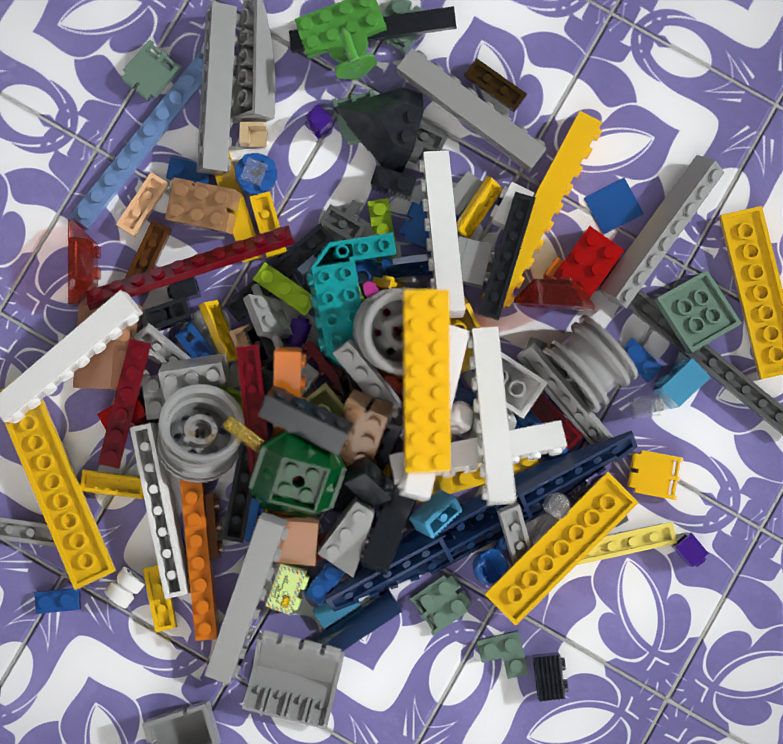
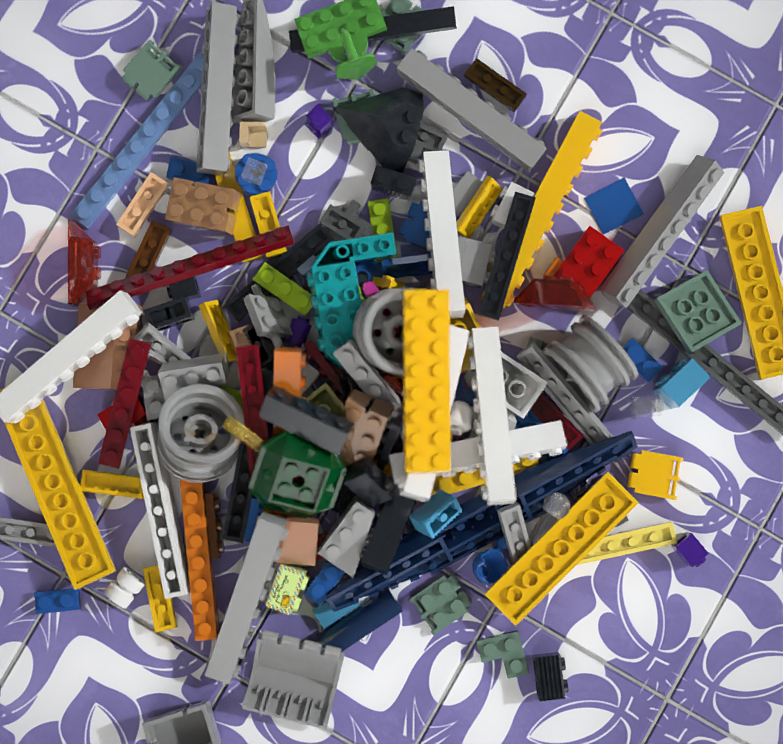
(198, 346): blue plate -> none

